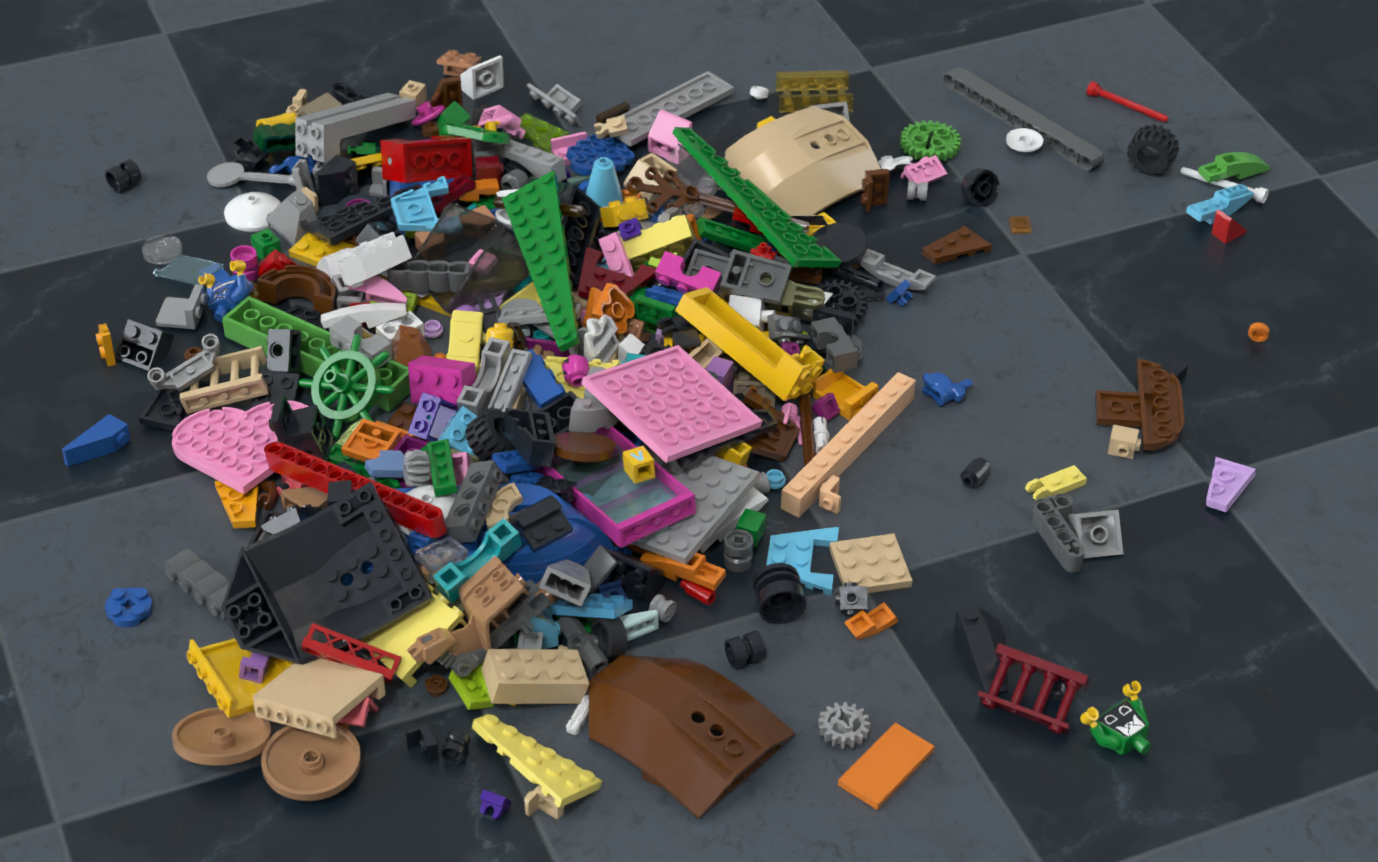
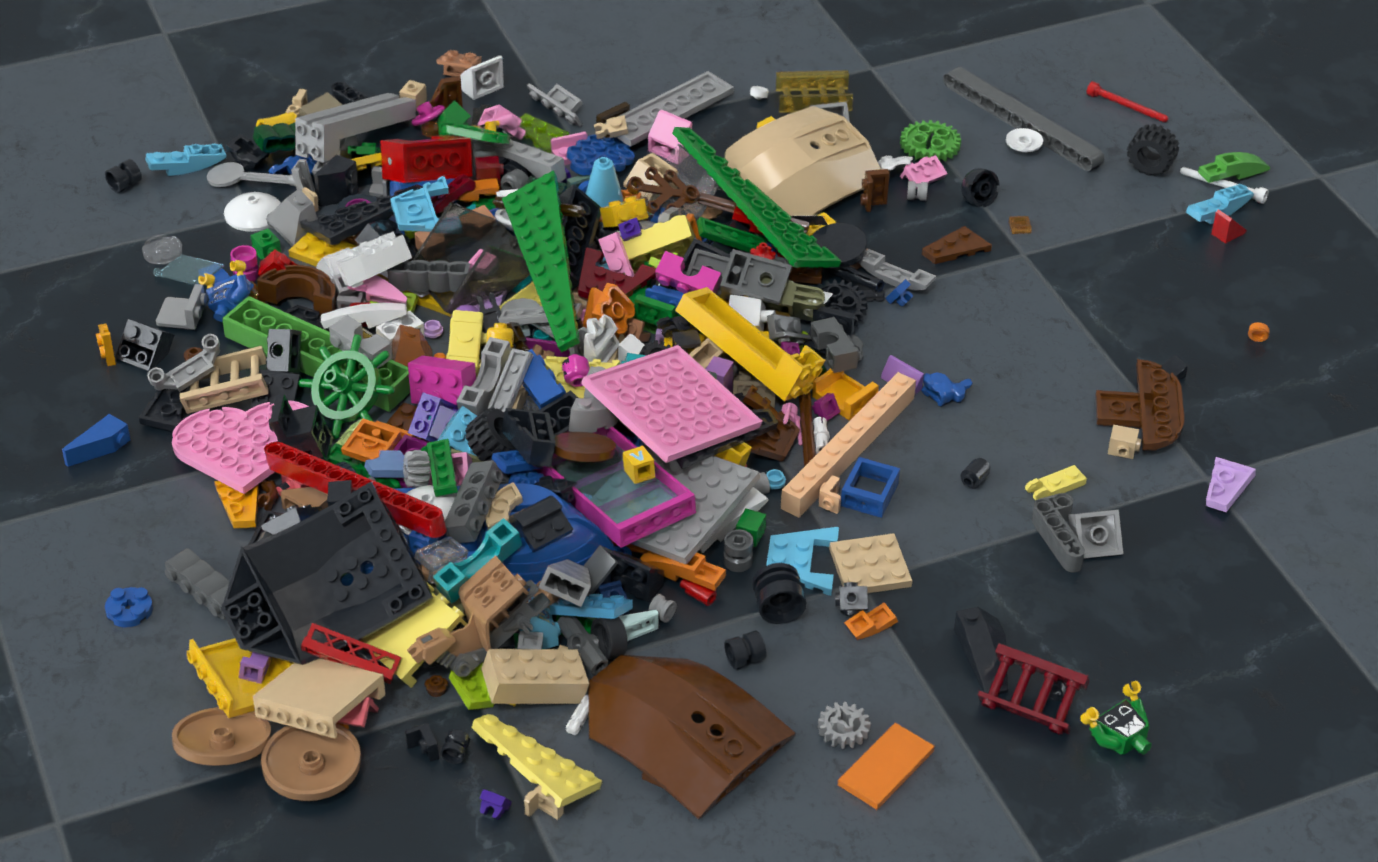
(192, 159): none -> medium azure slope
(874, 503): none -> blue window
(895, 365): none -> medium lavender slope

